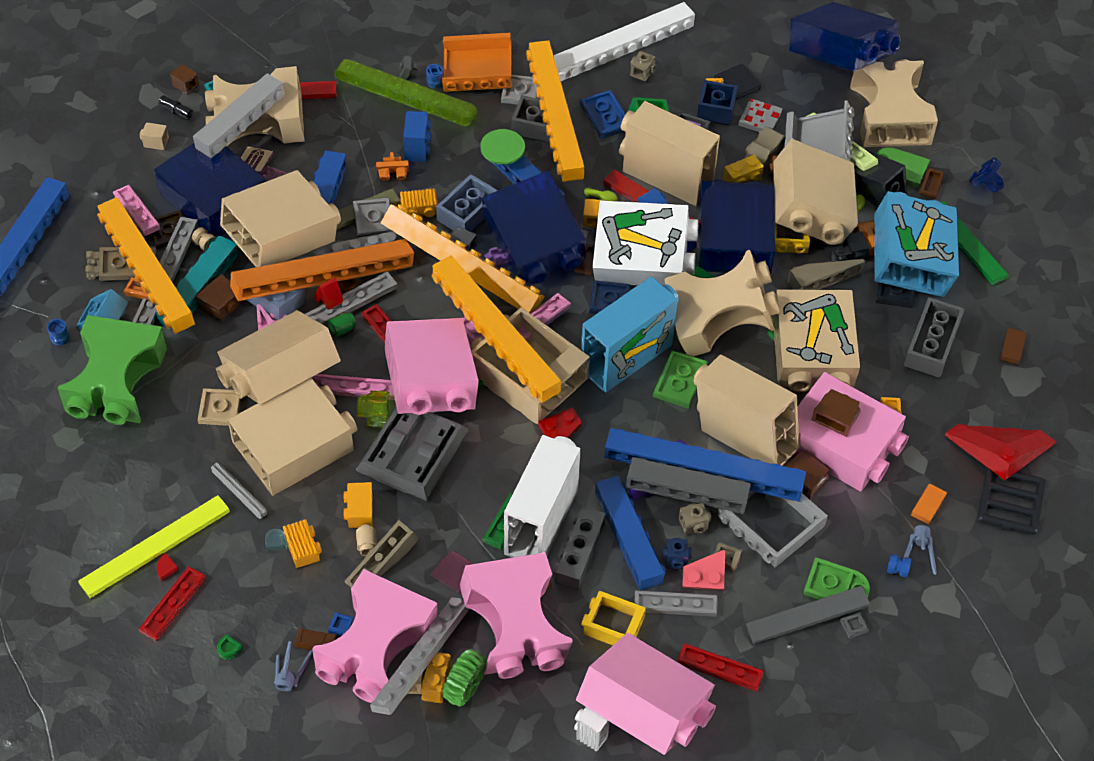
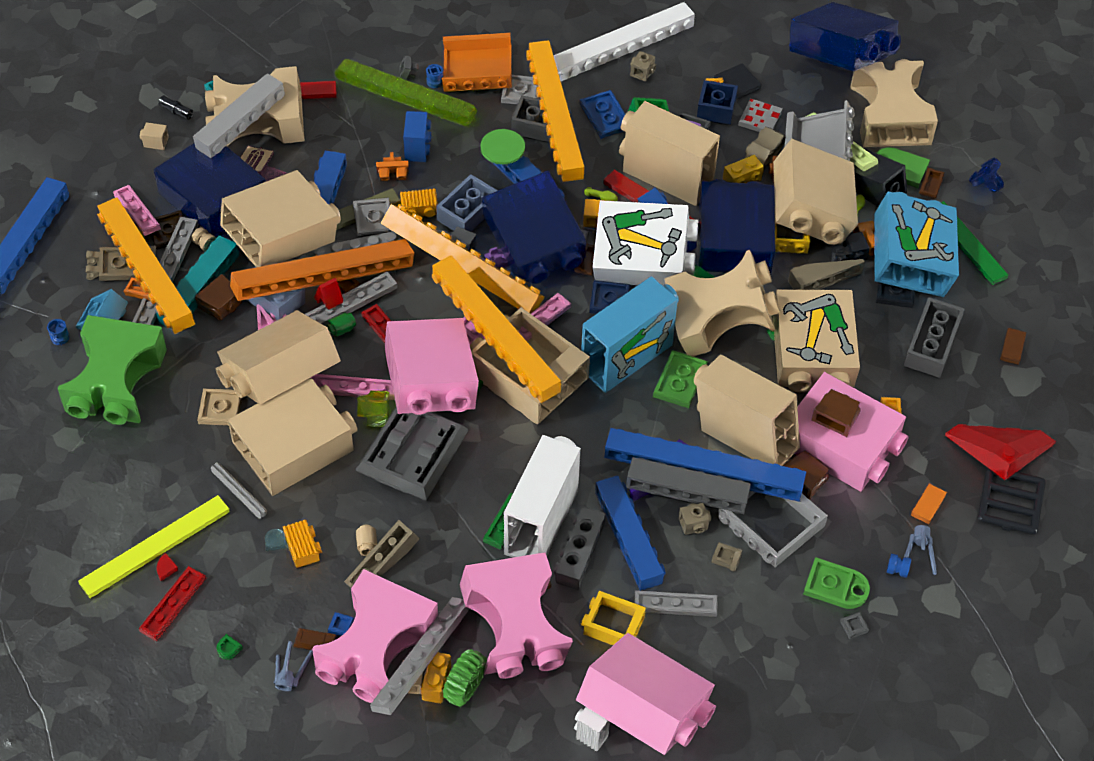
(184, 79): reddish brown brick -> none
(359, 504): light orange brick -> none
(451, 570): clear pink piece -> none
(560, 424): red wing -> none
(676, 553): dark blue brick -> none
(705, 573): coral wing -> none
(720, 667): red tile -> none
(807, 615): dark grey tile -> none

